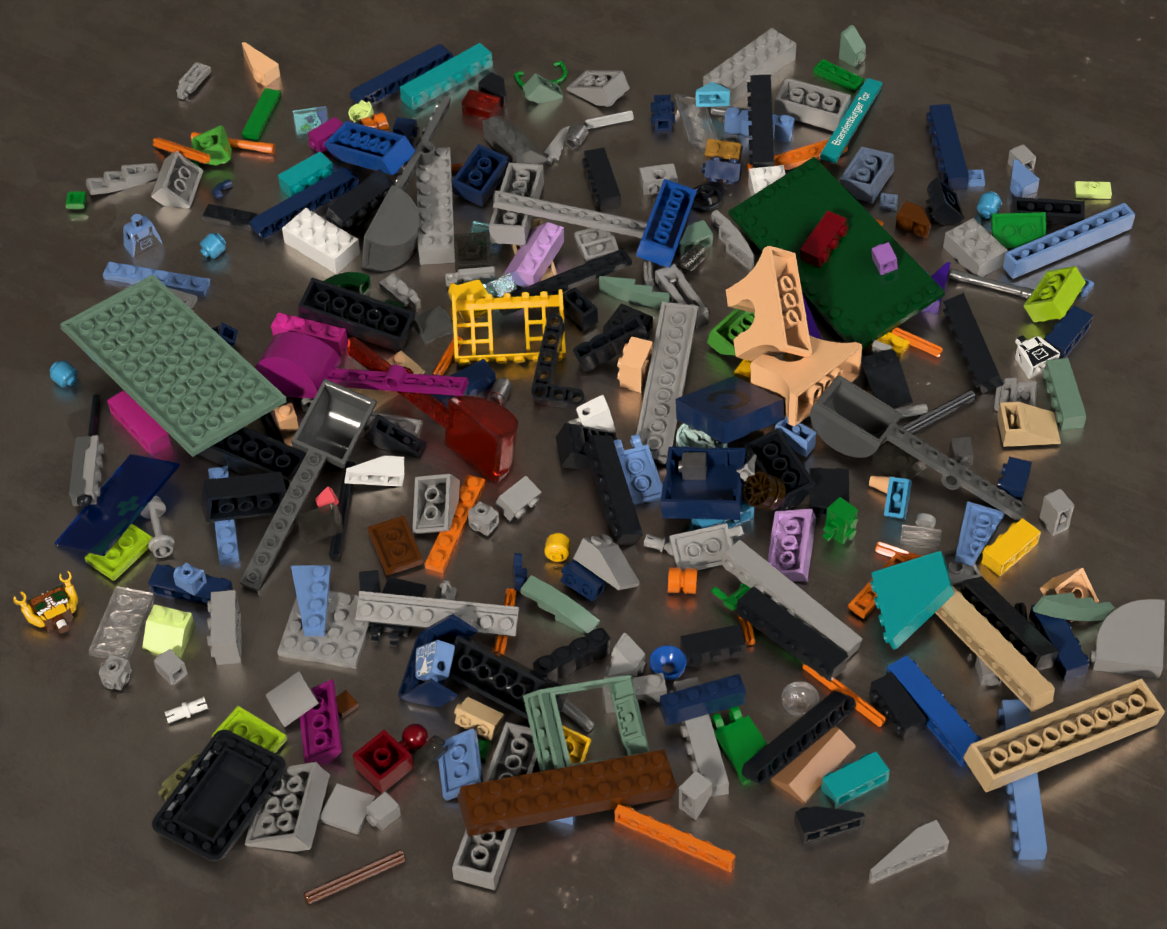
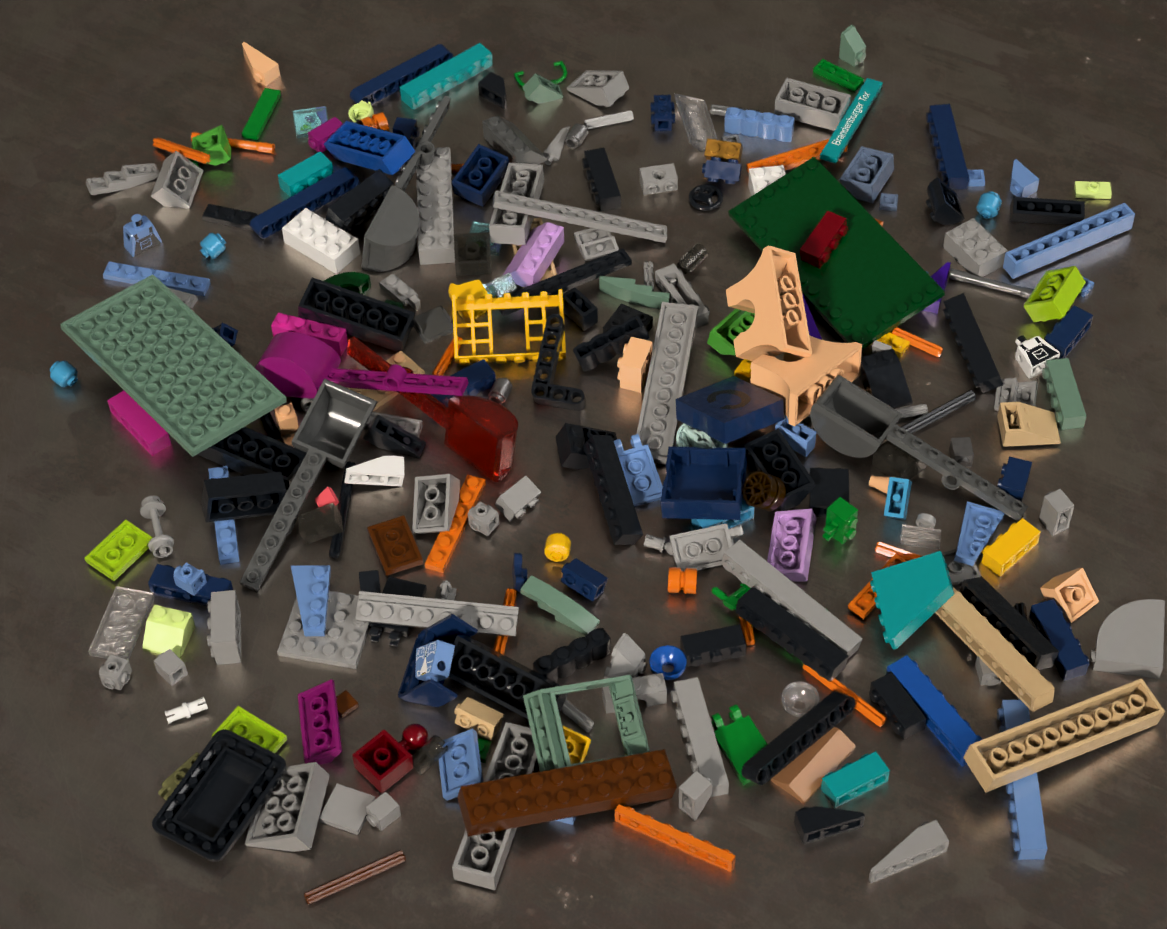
(52, 608): torso -> none
(76, 200): green plate -> none
(87, 463): piece -> none
(118, 505): clear blue piece -> none
(192, 79): light grey hinge -> none
(217, 191): dark blue arm -> none
(292, 699): light grey slope -> none
(480, 105): clear red brick -> none
(484, 274): light grey hinge -> none
(594, 415): white torso -> none
(606, 561): light grey slope -> none
(666, 223): blue brick -> none
(693, 466): flat silver brick -> none
(696, 234): sand green slope -> none
(702, 699): dark blue brick -> none
(712, 95): medium azure slope -> none
(734, 241): light grey slope -> none
(748, 468): light grey piece -> none
(760, 57): light grey brick -> none
(762, 121): black brick -> none
(884, 258): medium lavender brick -> none
(913, 219): reddish brown slope -> none
(1018, 228): green tile -> none
(1023, 155): light grey brick -> none
(1069, 608): sand green slope -> none

